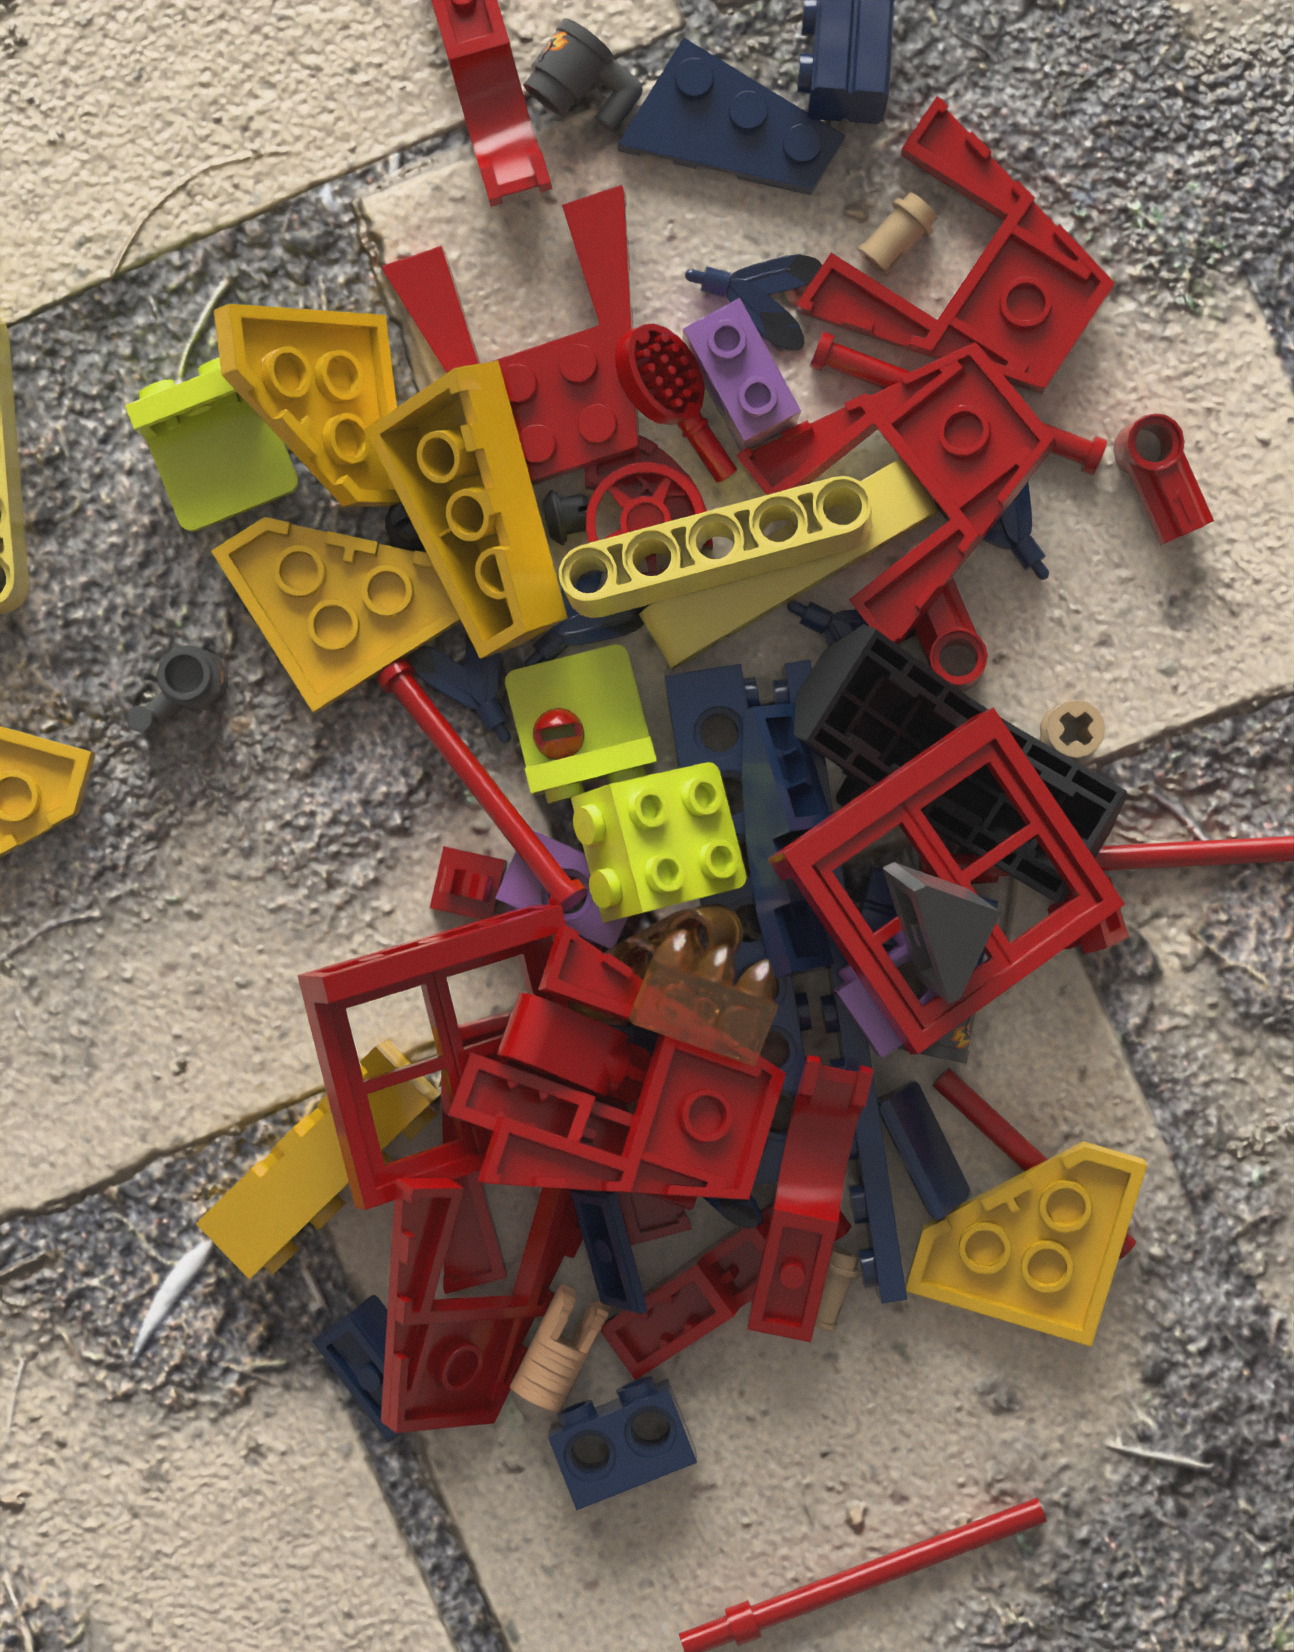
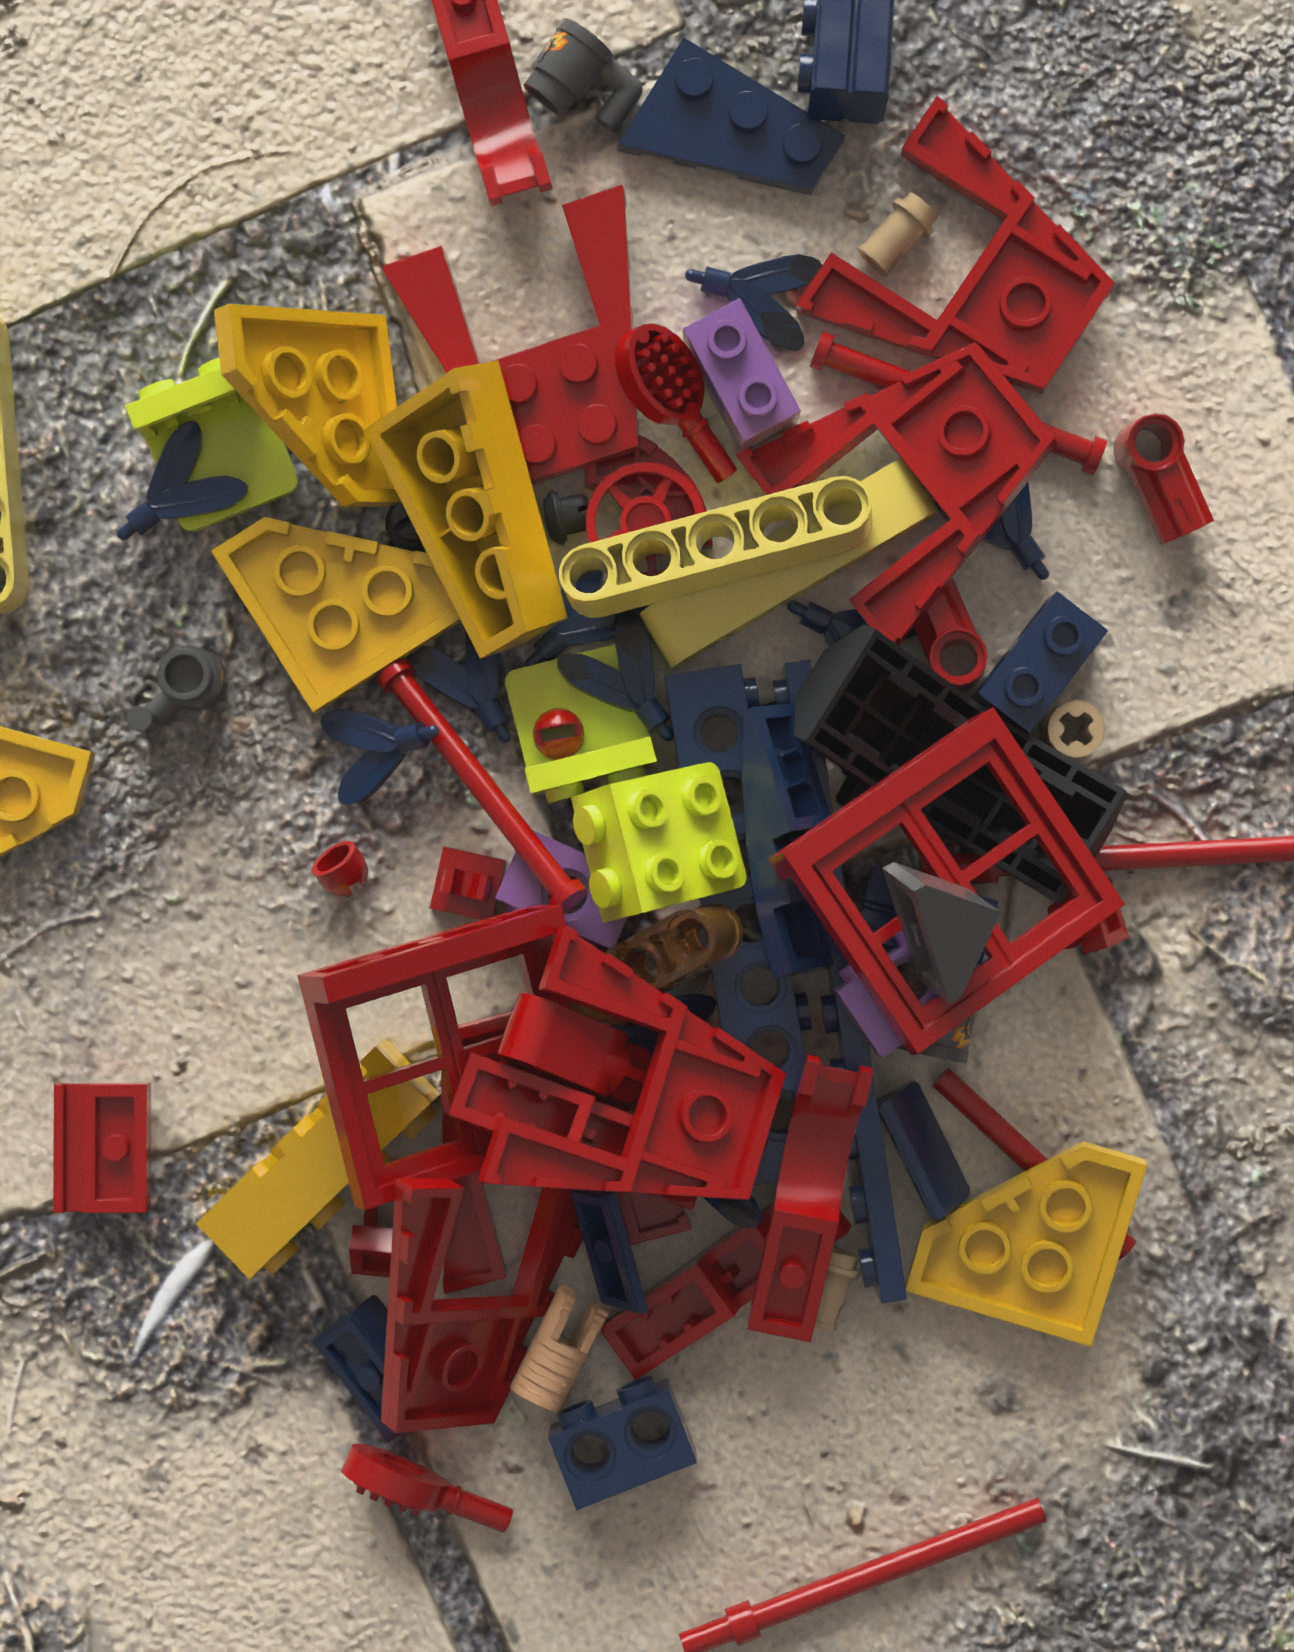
(102, 1147): none -> red plate
(171, 493): none -> dark blue piece
(340, 868): none -> red hinge
(370, 1247): none -> red tile
(384, 745): none -> dark blue piece
(418, 1487): none -> red piece
(626, 689): none -> dark blue piece
(703, 1003): clear orange plate -> none
(1040, 662): none -> dark blue brick

